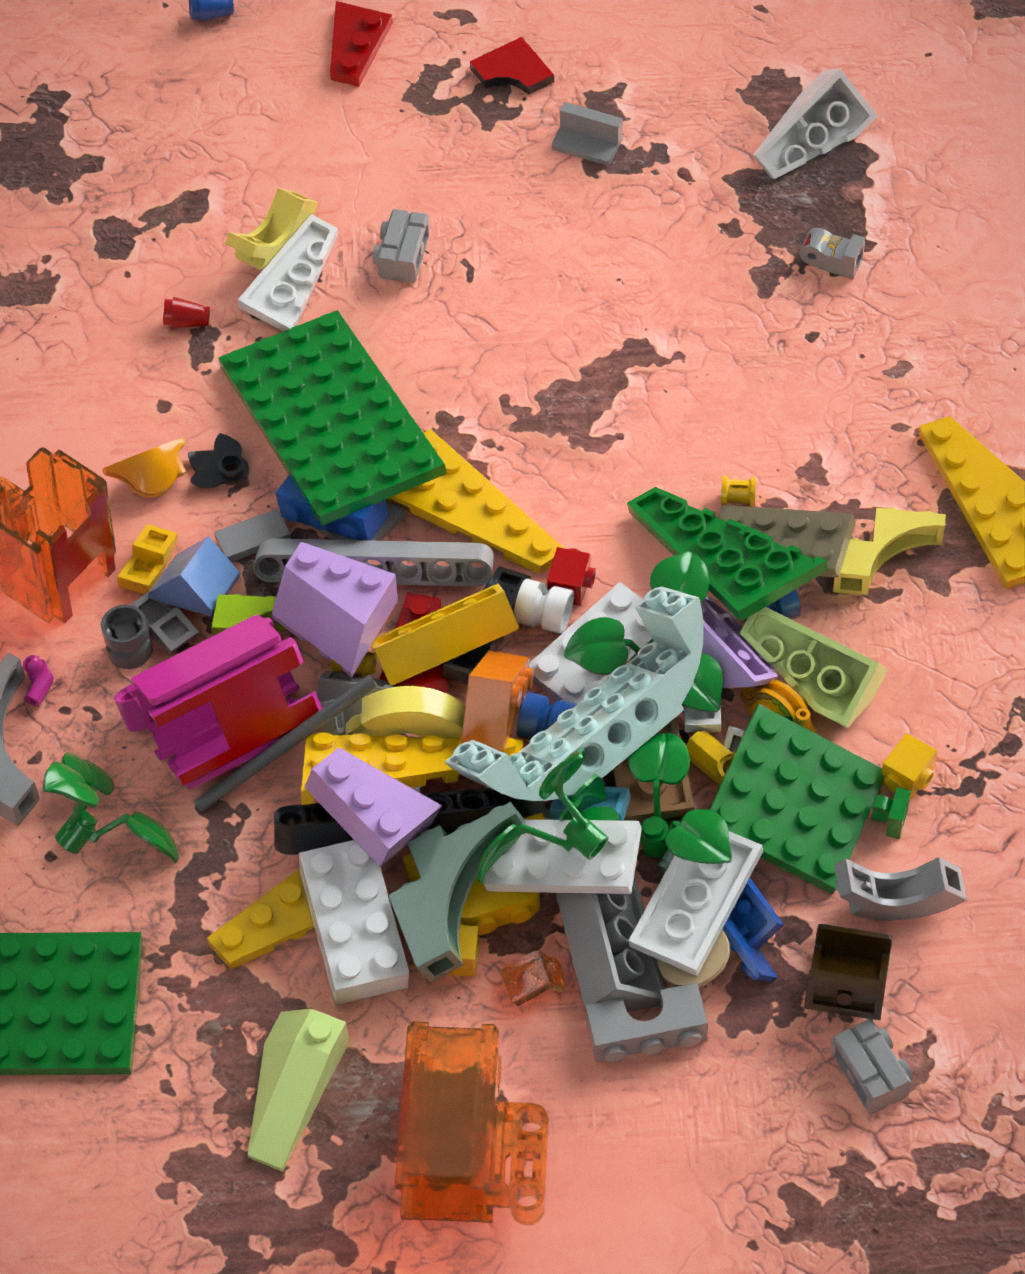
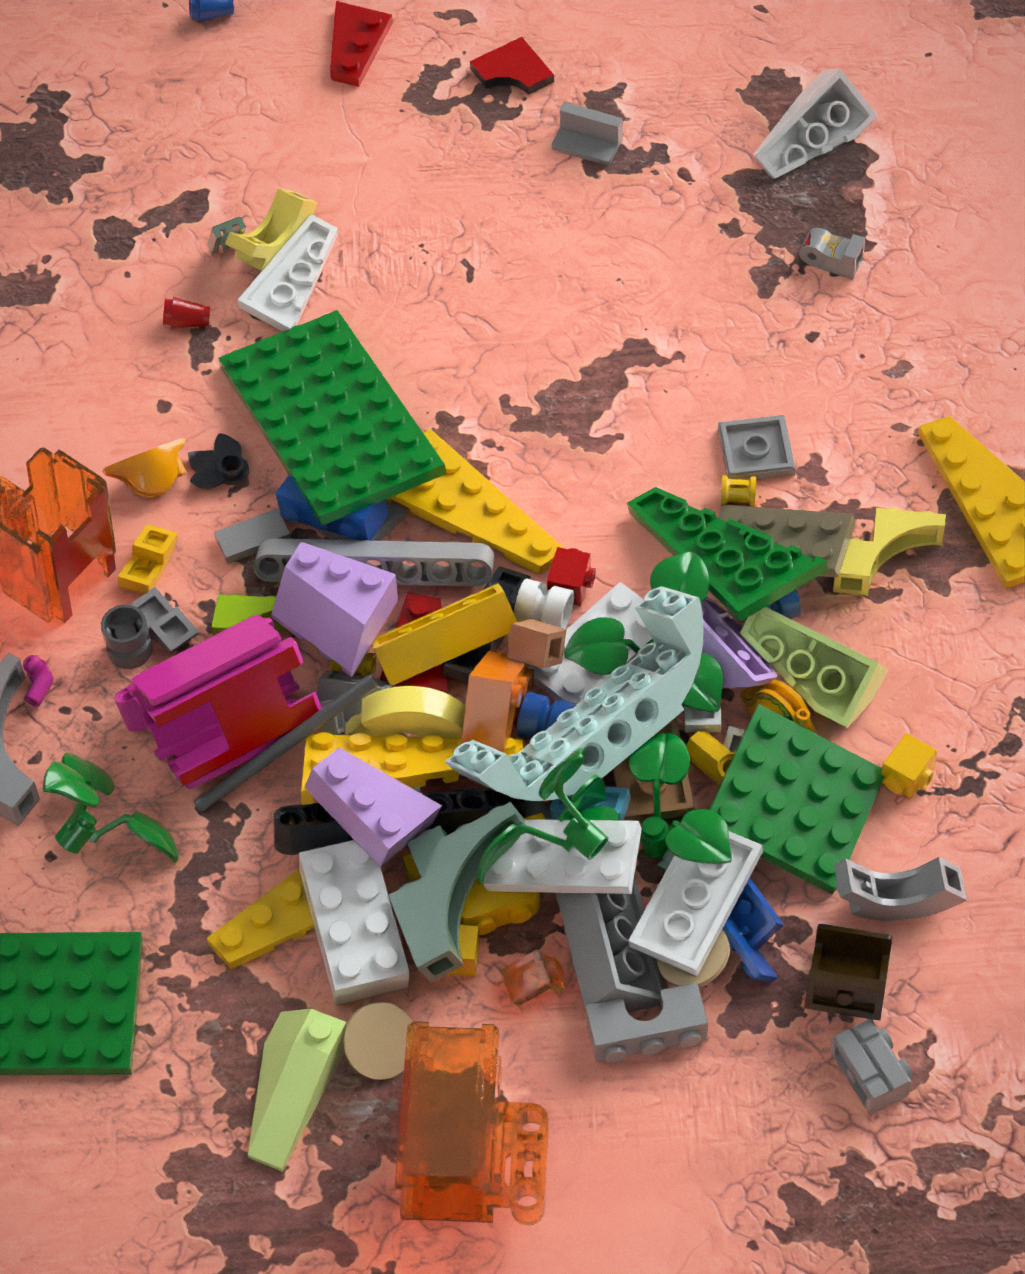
(196, 578): medium blue slope -> none
(216, 239): none -> sand green tile
(377, 1040): none -> tan piece
(402, 245): light grey brick -> none
(536, 643): none -> nougat brick
(756, 448): none -> light grey tile
(892, 811): green tile -> none

